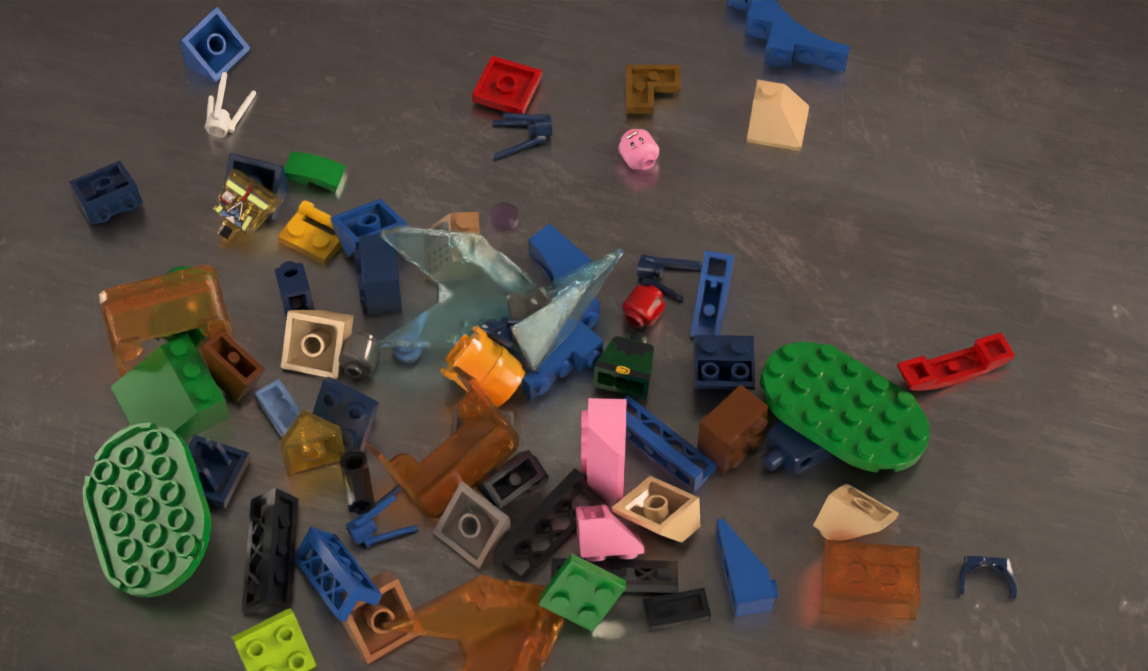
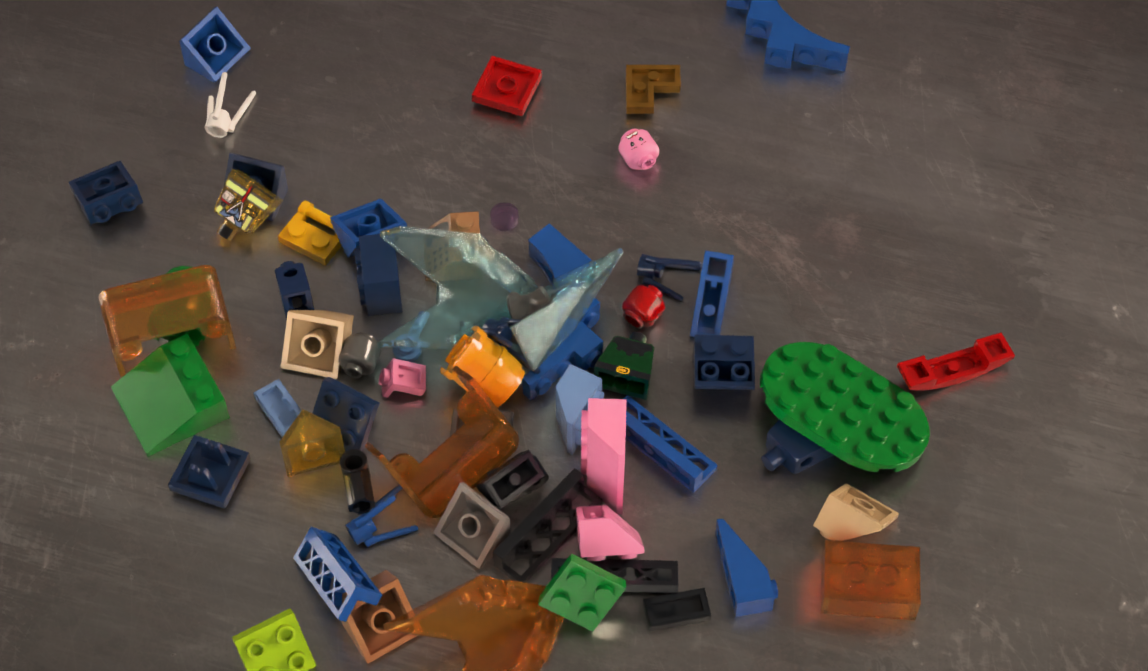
(146, 510): green plate -> none
(231, 365): reddish brown slope -> none
(275, 549): black fence -> none
(312, 168): green slope -> none
(403, 377): none -> bright pink bracket
(537, 125): dark blue plant -> none
(572, 398): none -> medium blue slope
(661, 509): tan slope -> none
(733, 429): reddish brown piece -> none
(777, 116): tan slope -> none
(999, 564): dark blue cap -> none

